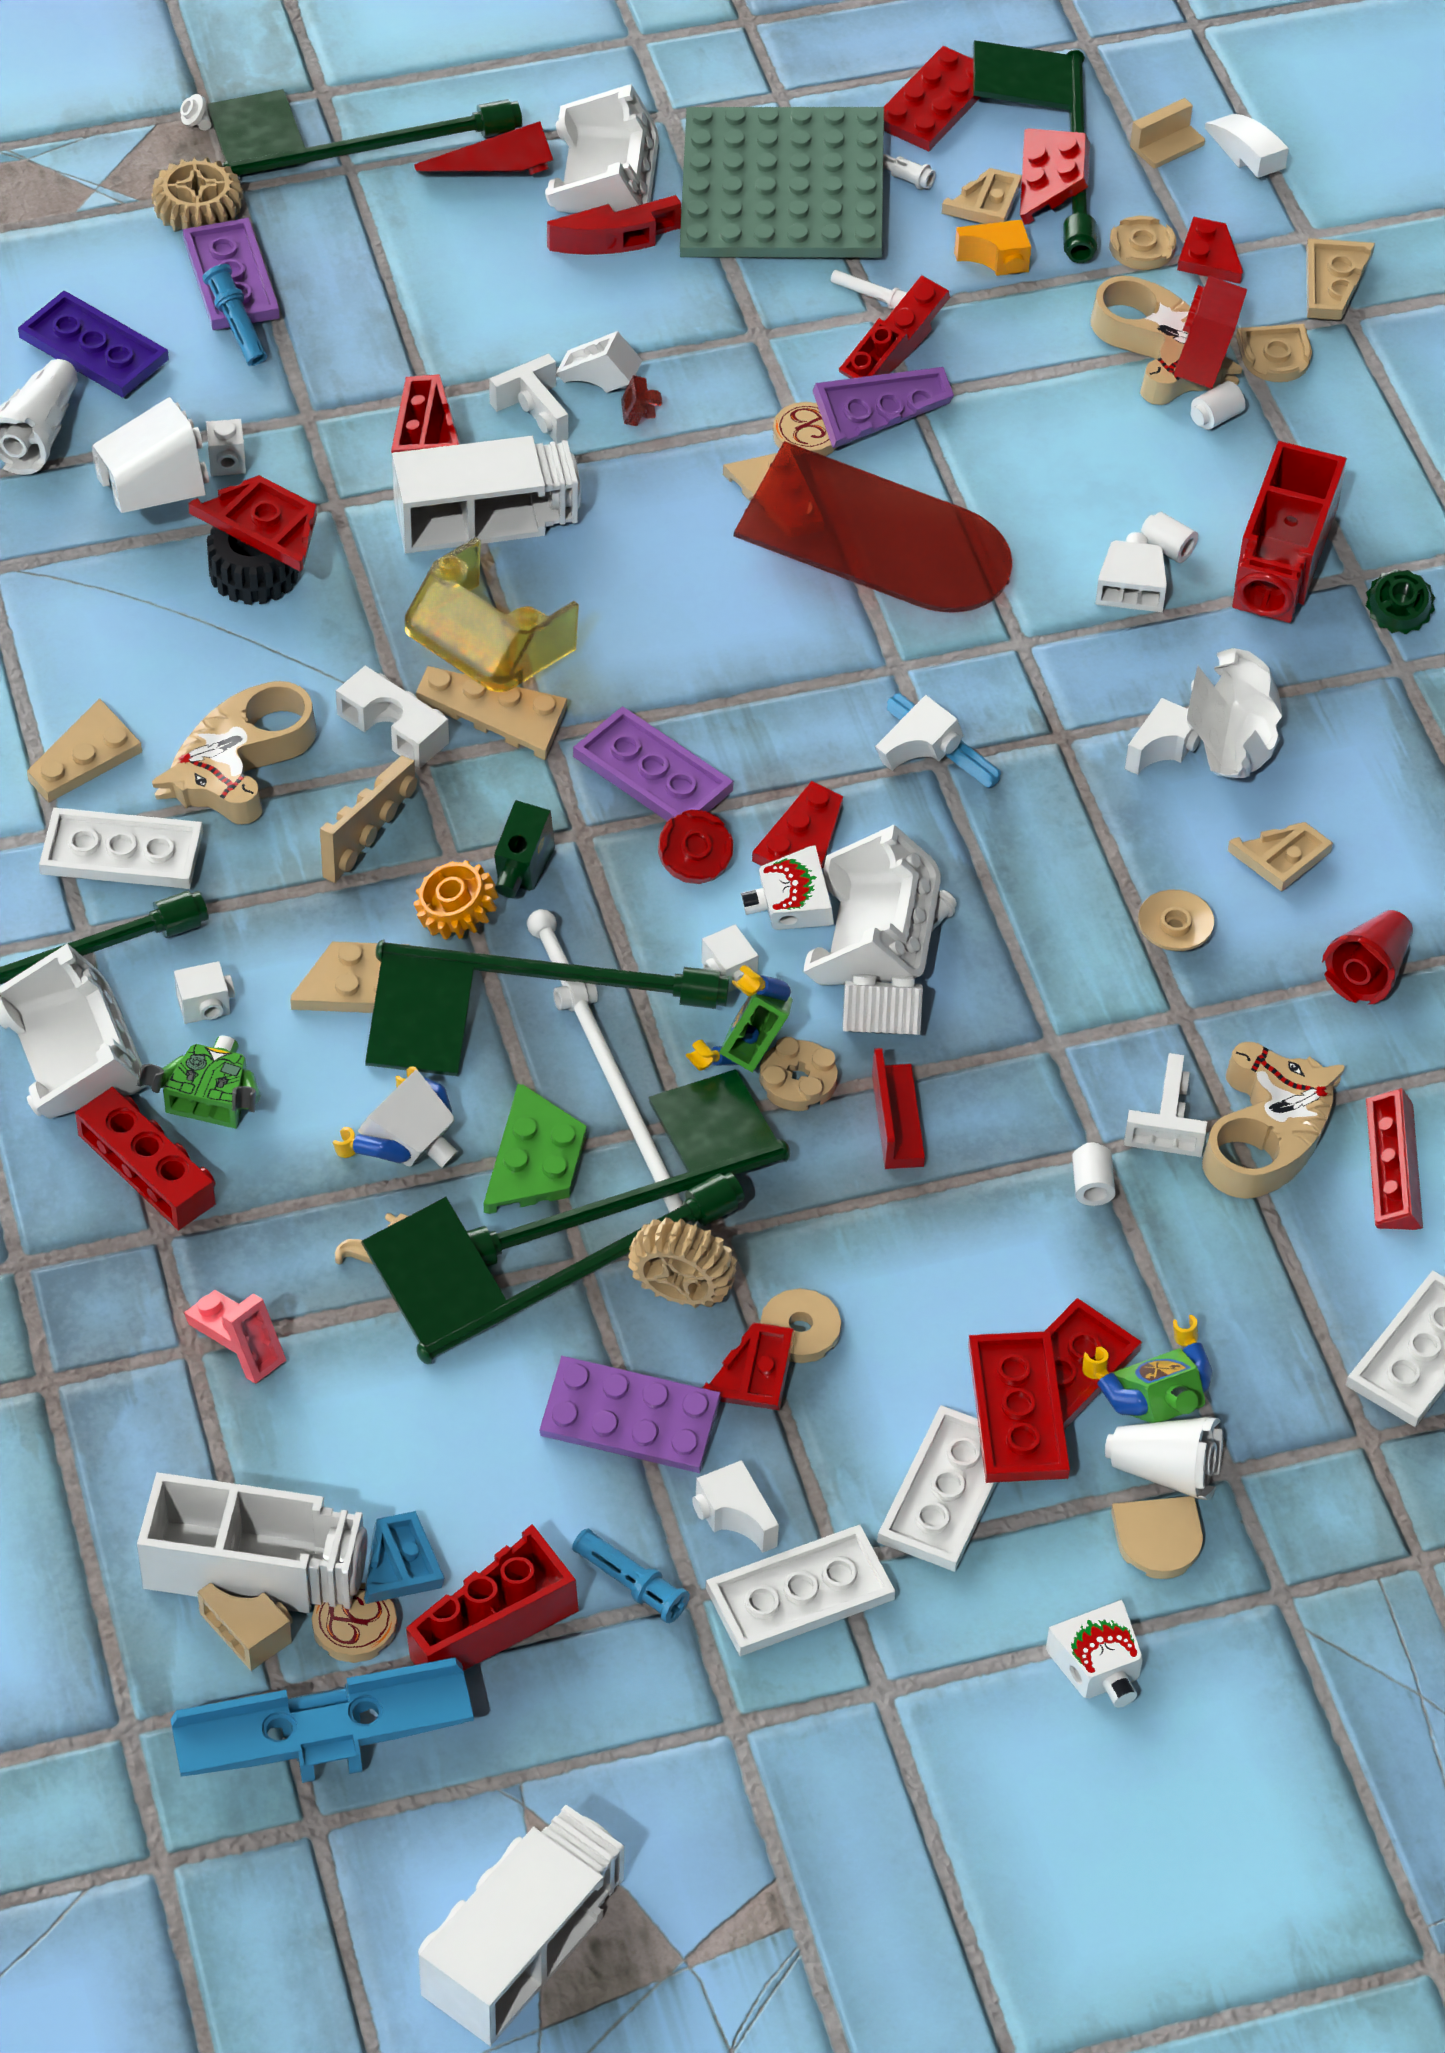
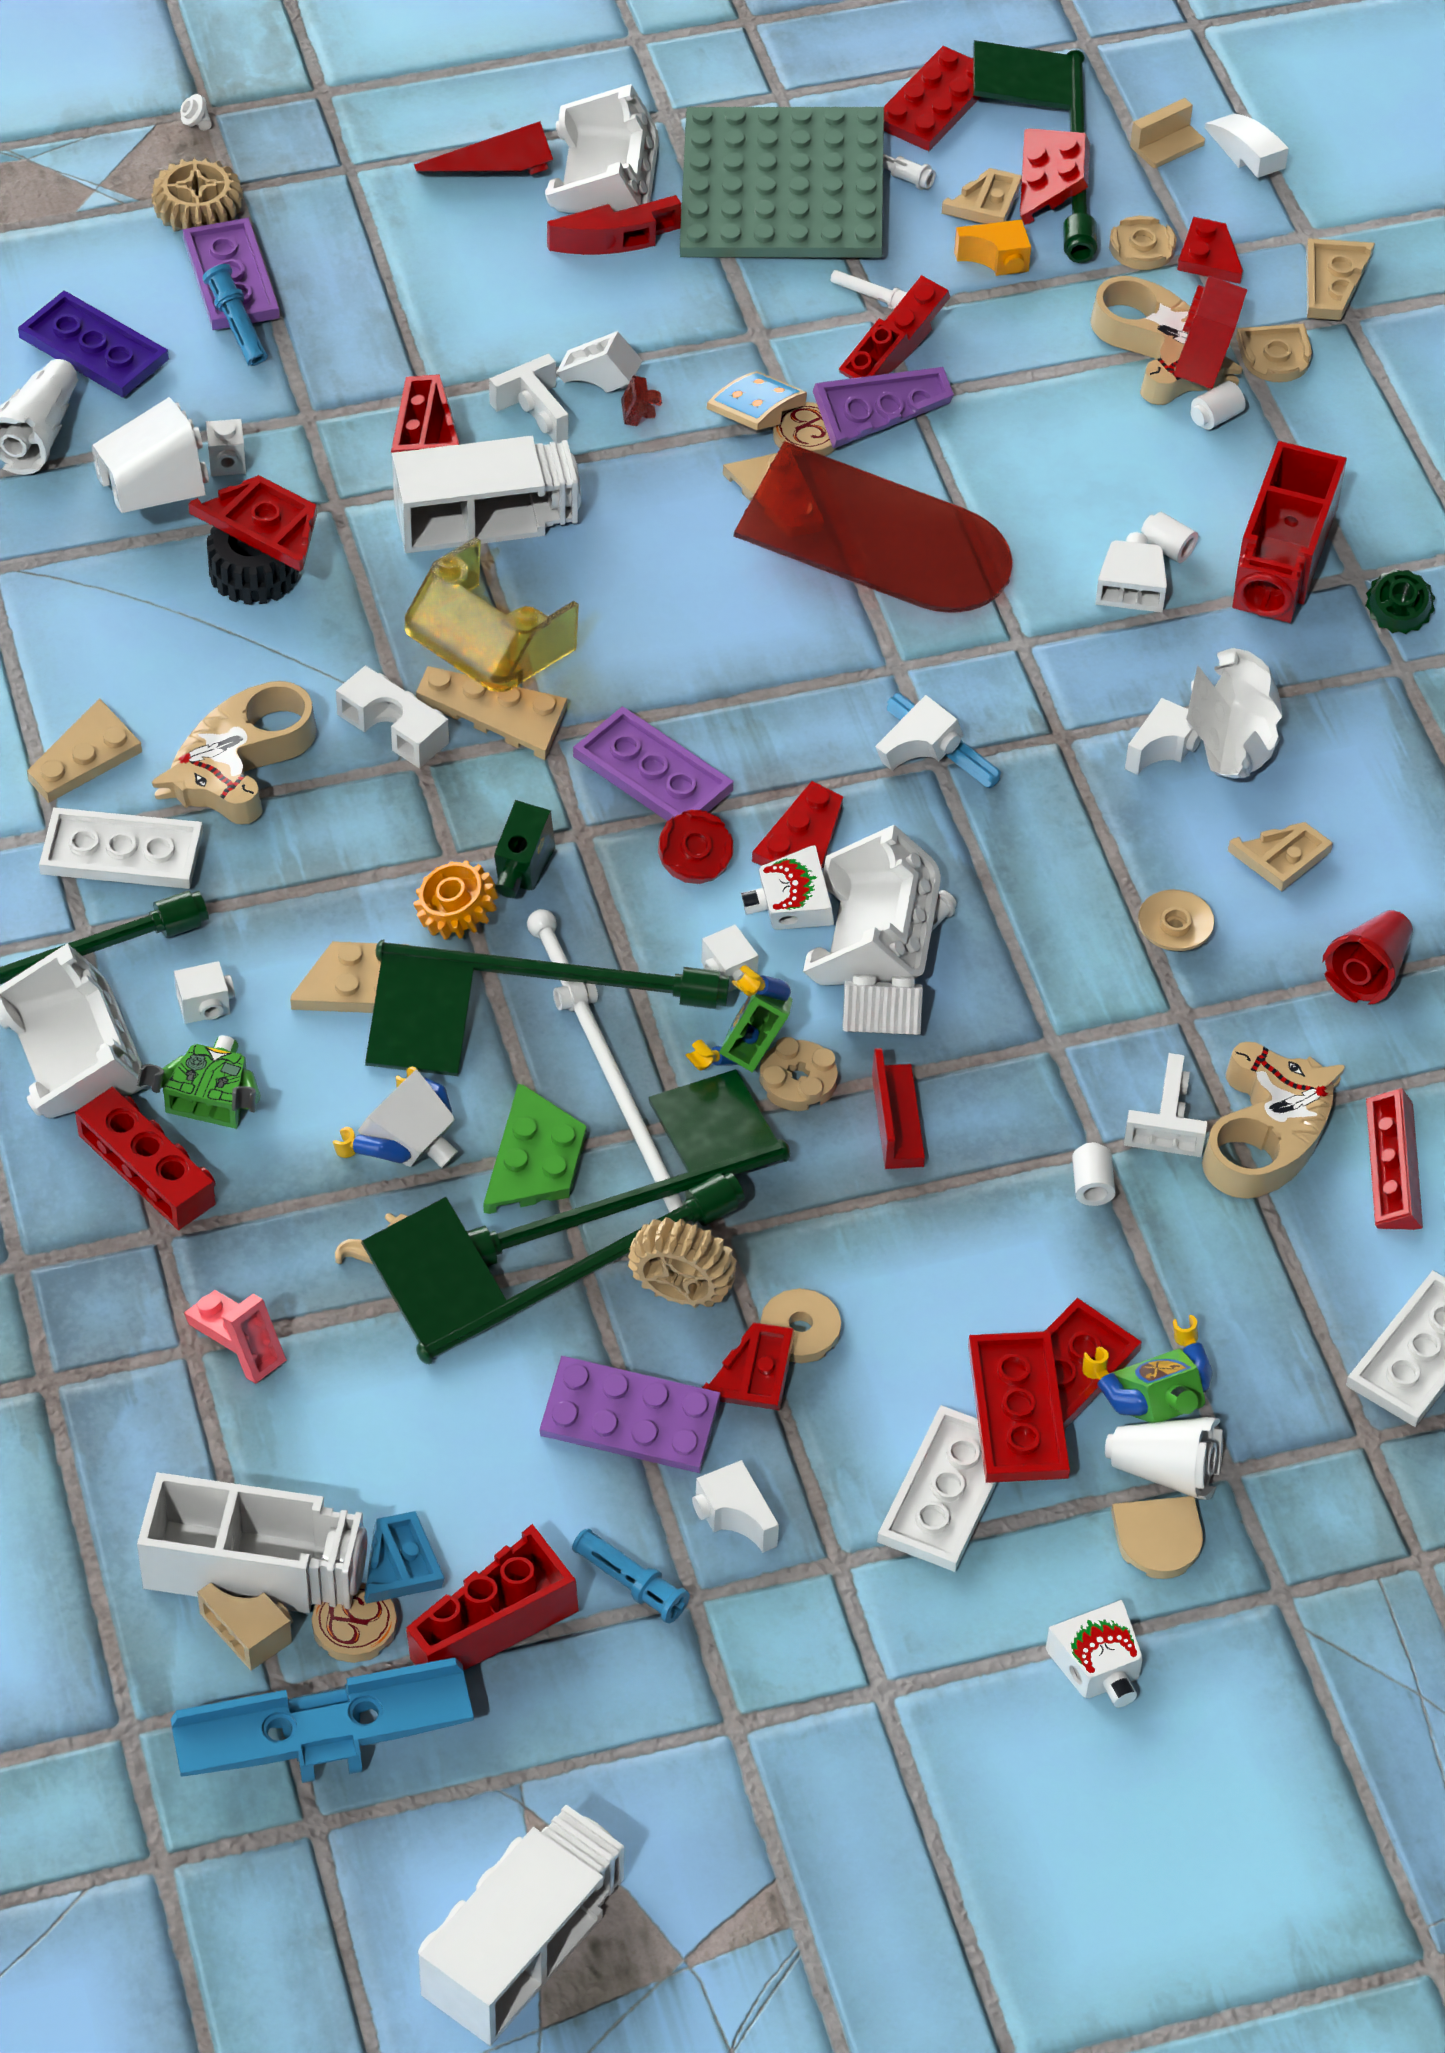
(262, 133): dark green flag -> none
(359, 825): tan wing -> none
(756, 400): none -> slope
(800, 1590): white plate -> none

